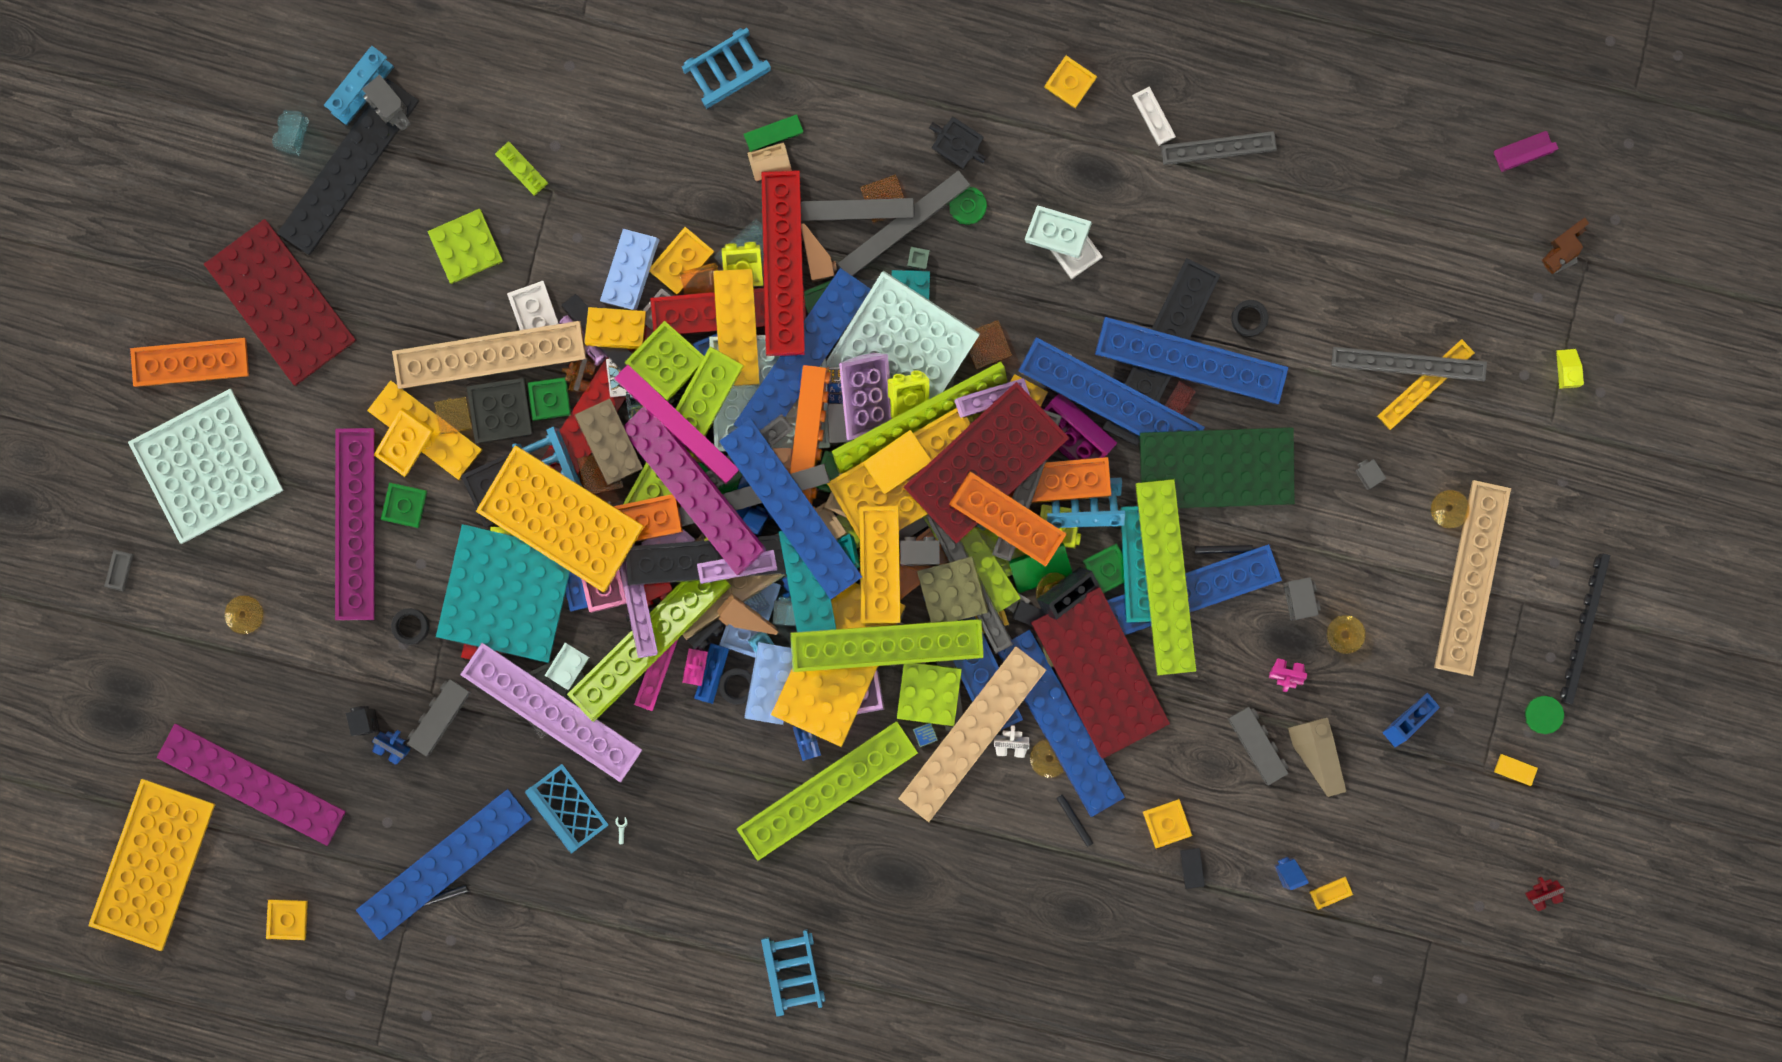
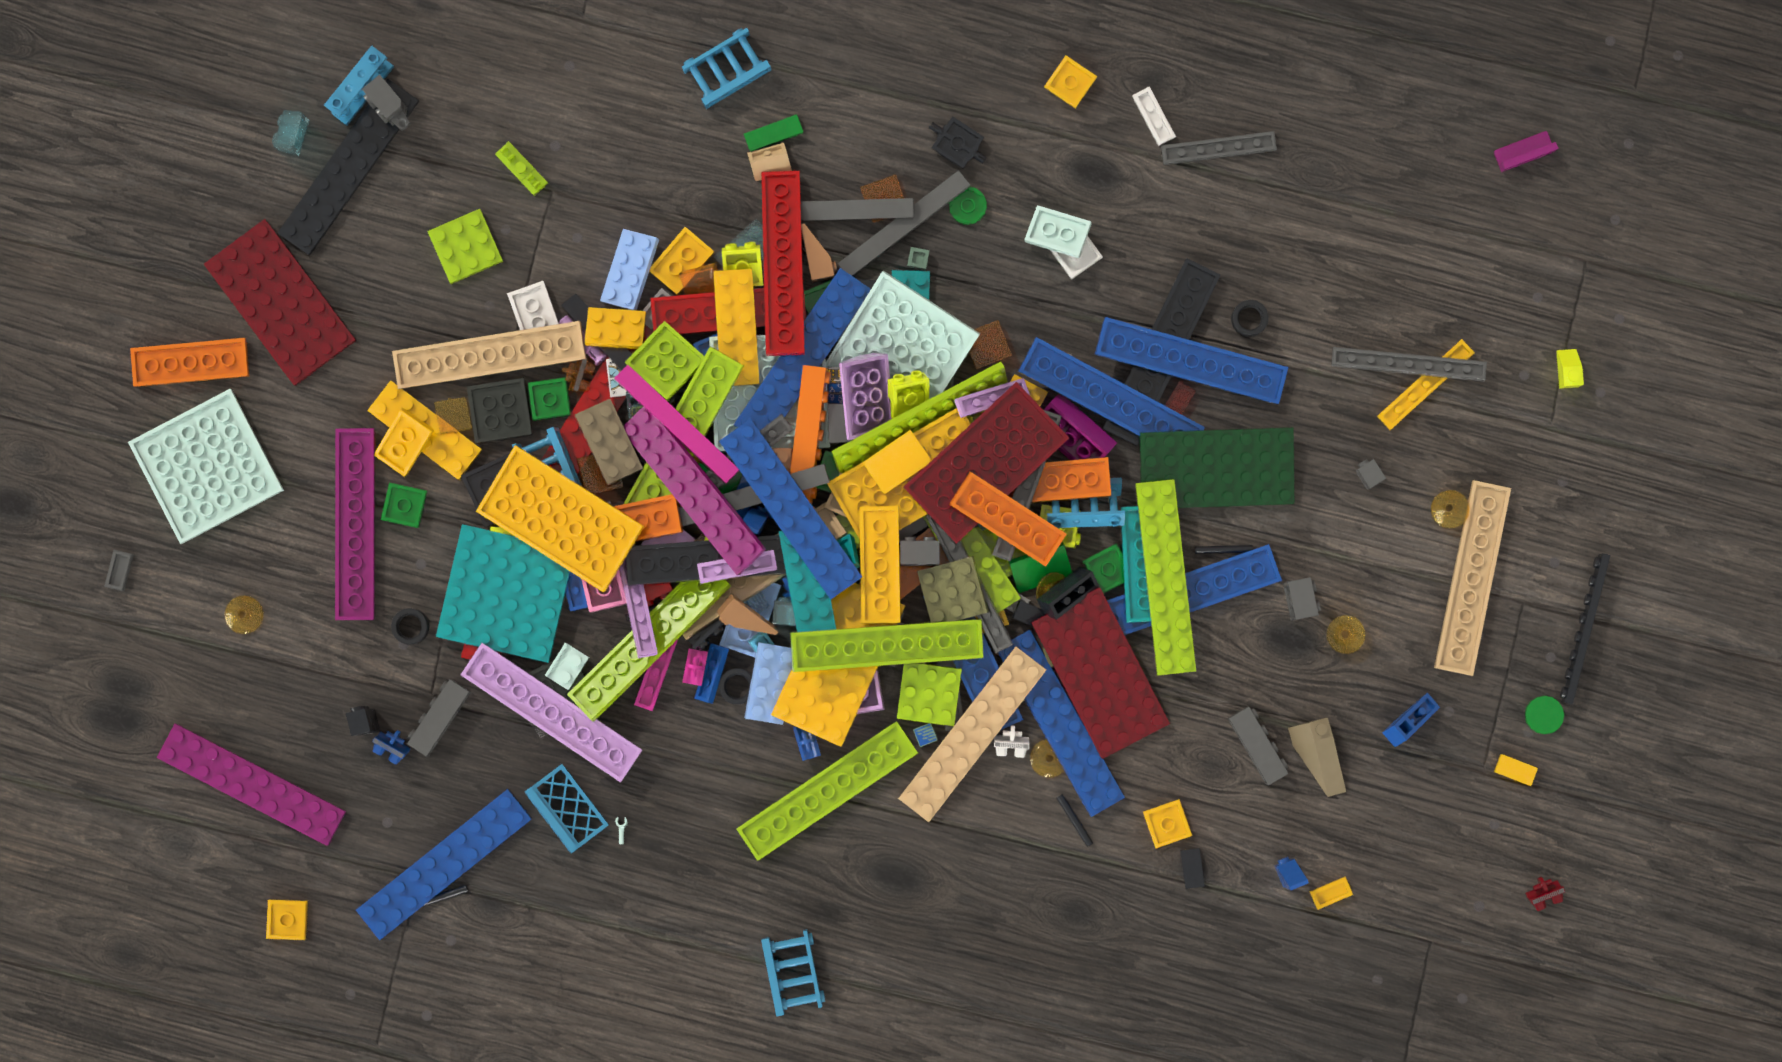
(151, 865): yellow plate -> none
(1287, 677): dark pink hips -> none
(1565, 249): reddish brown plate -> none

